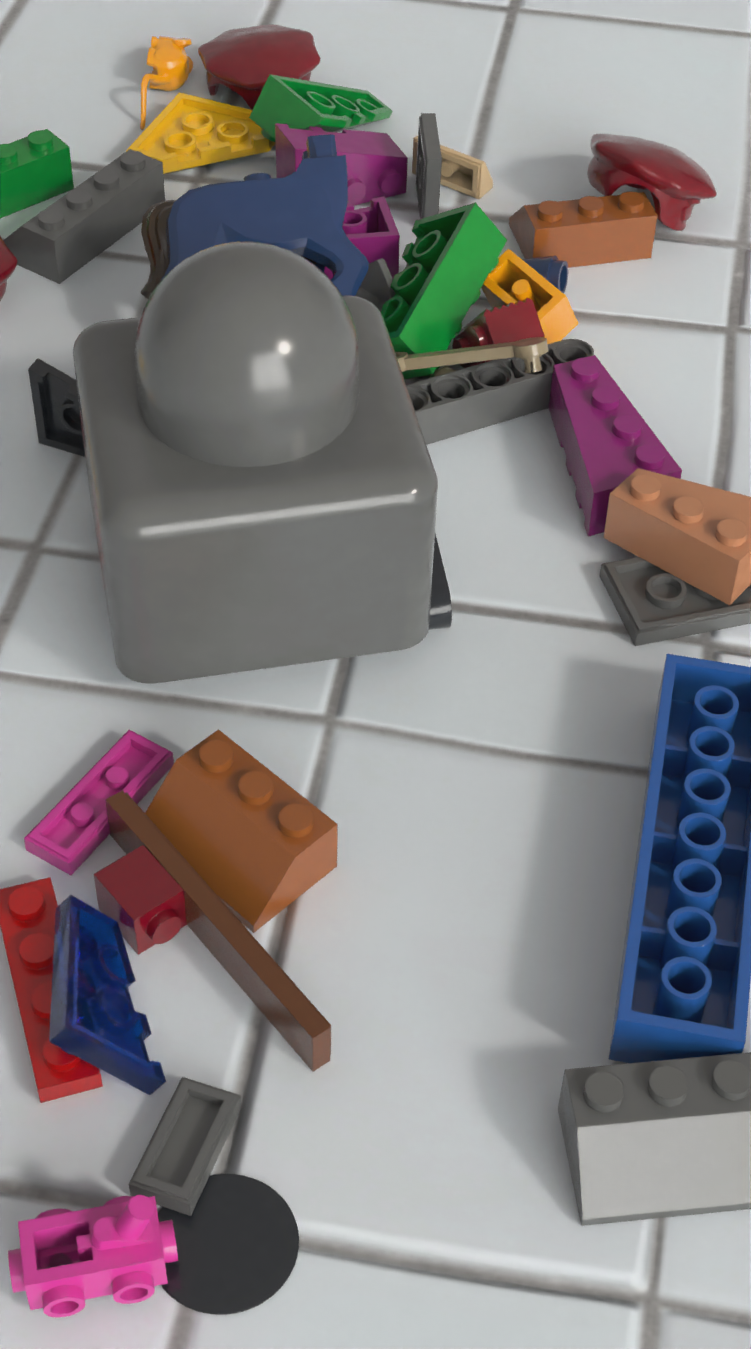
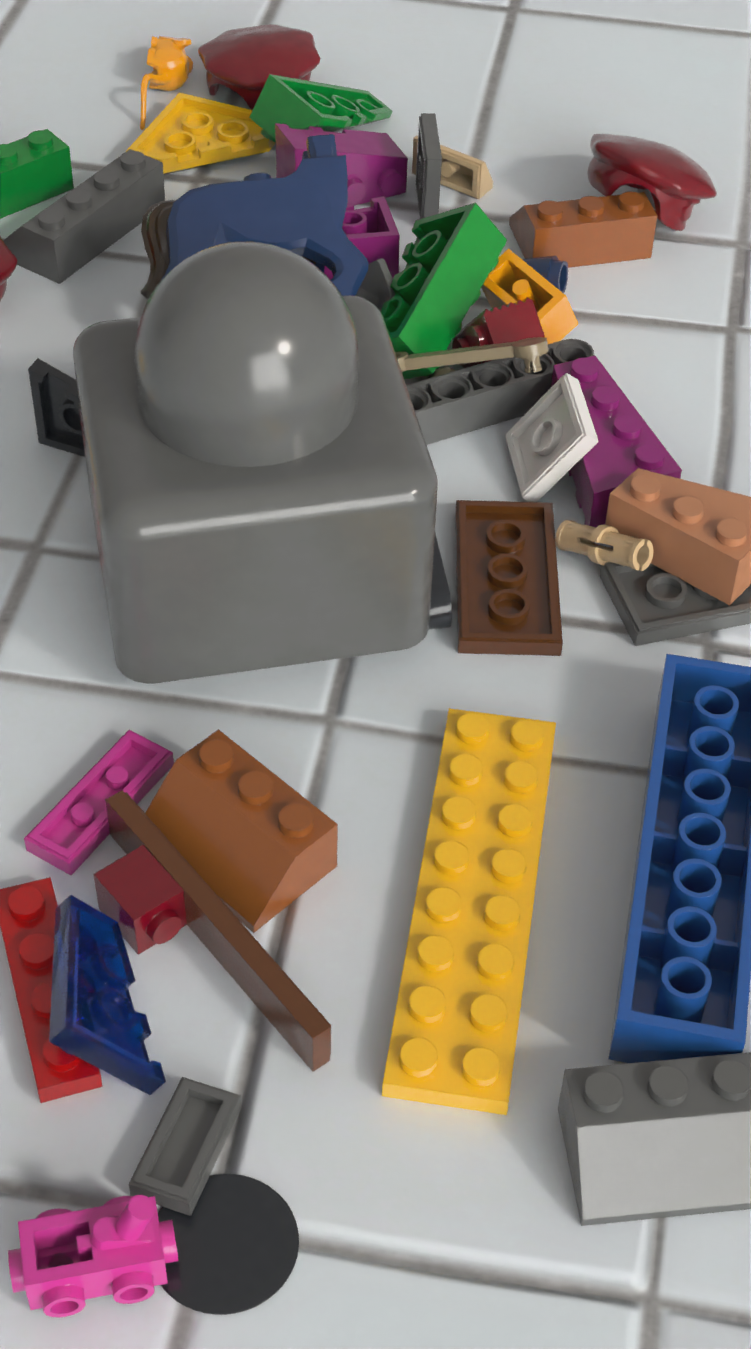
(472, 915): none -> yellow plate
(507, 578): none -> reddish brown tile
(551, 438): none -> white tile
(625, 551): none -> tan pin

